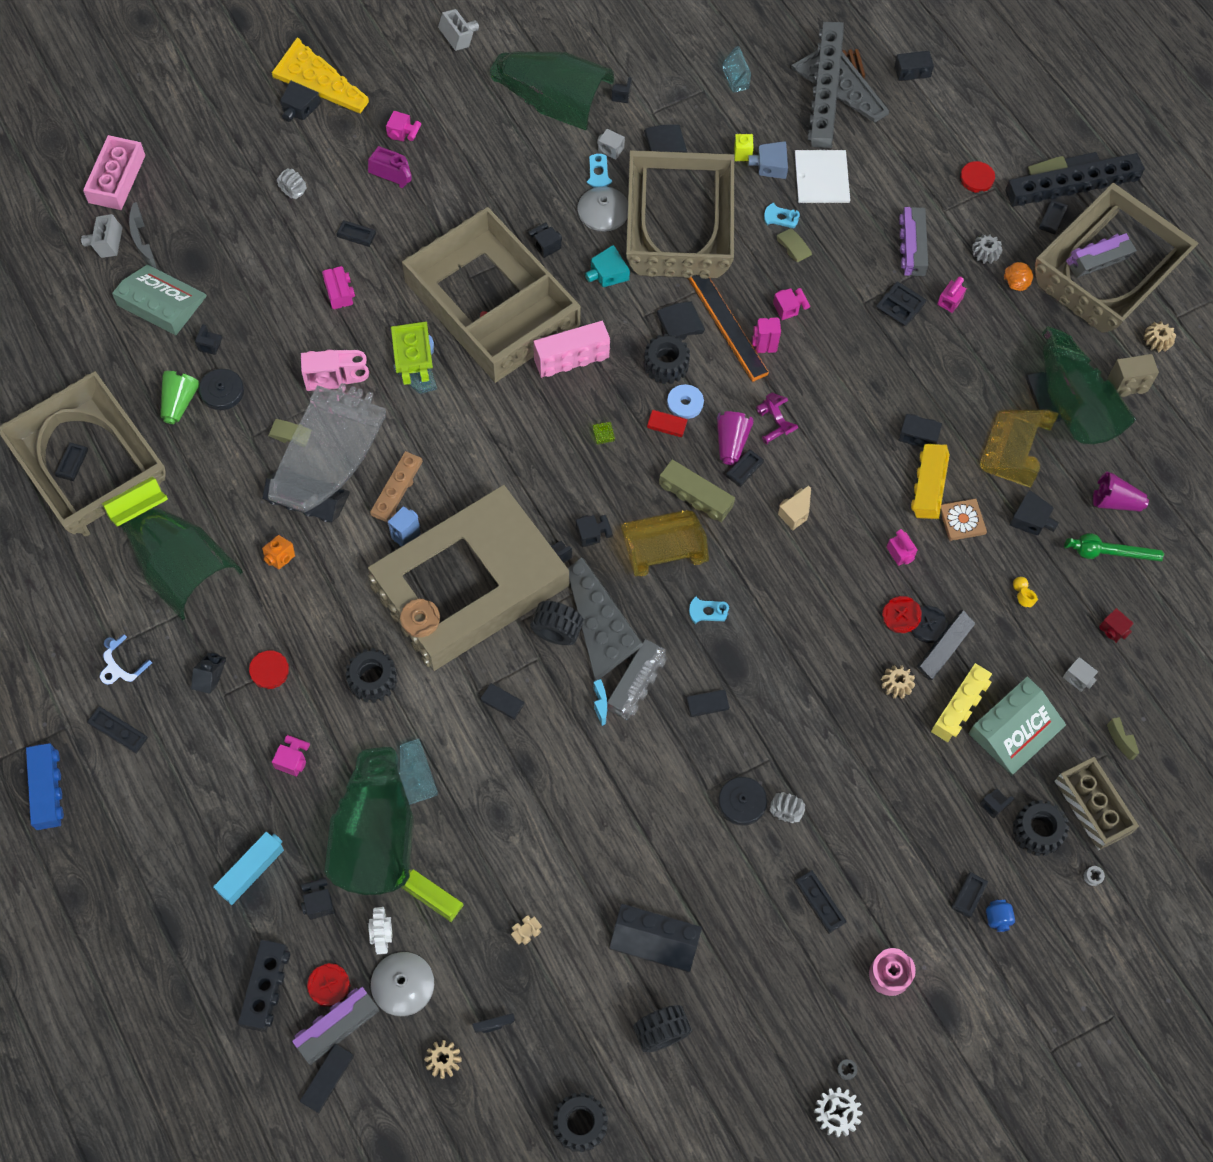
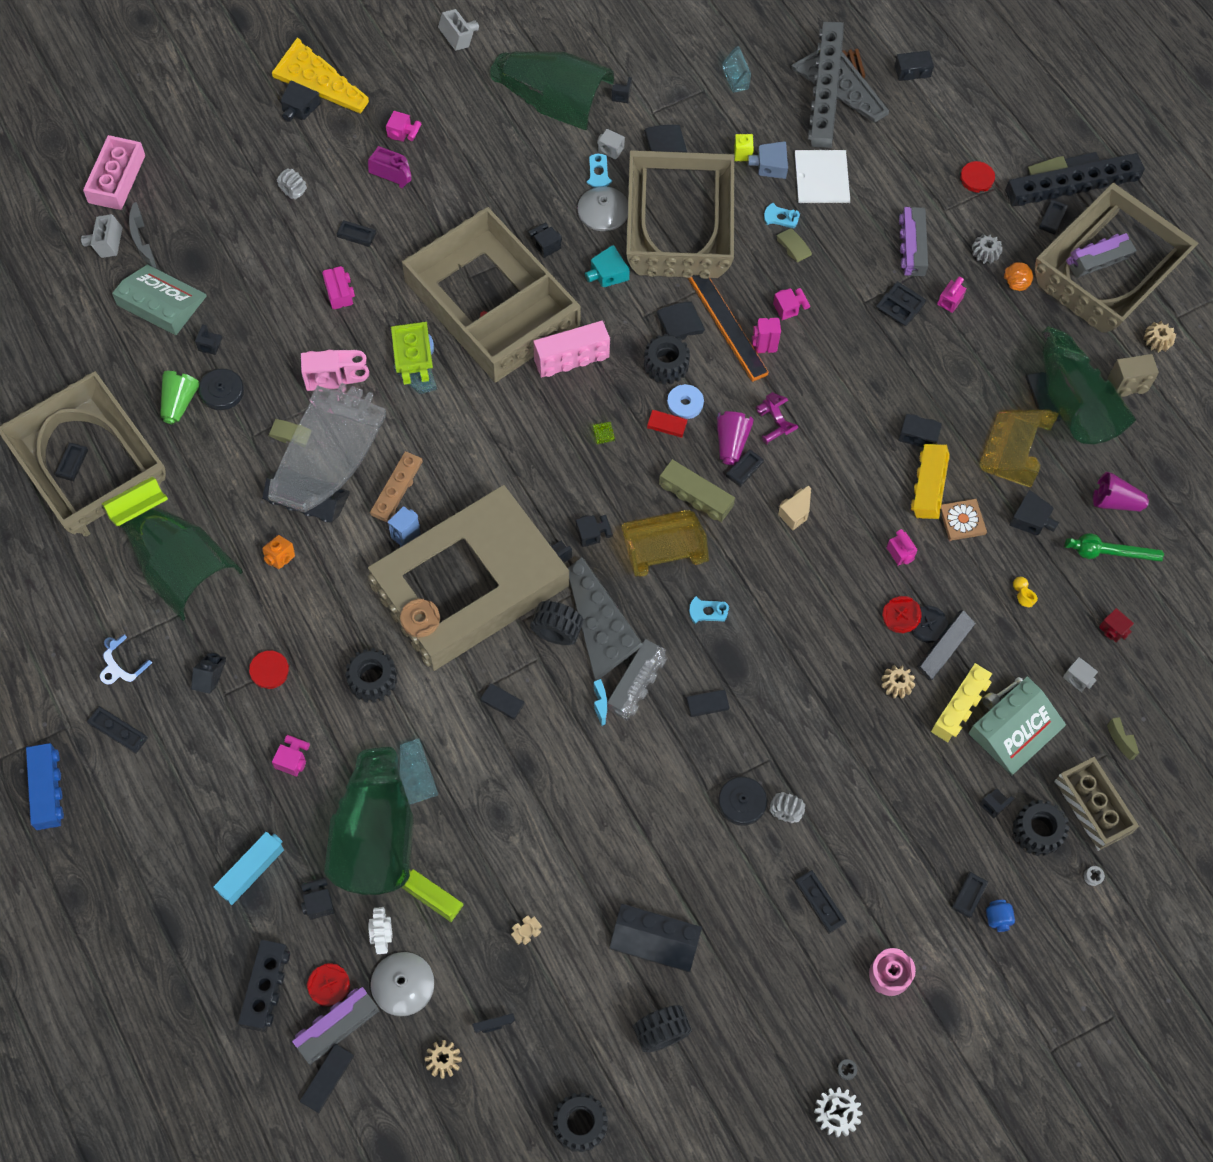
(992, 699): none -> light grey hinge

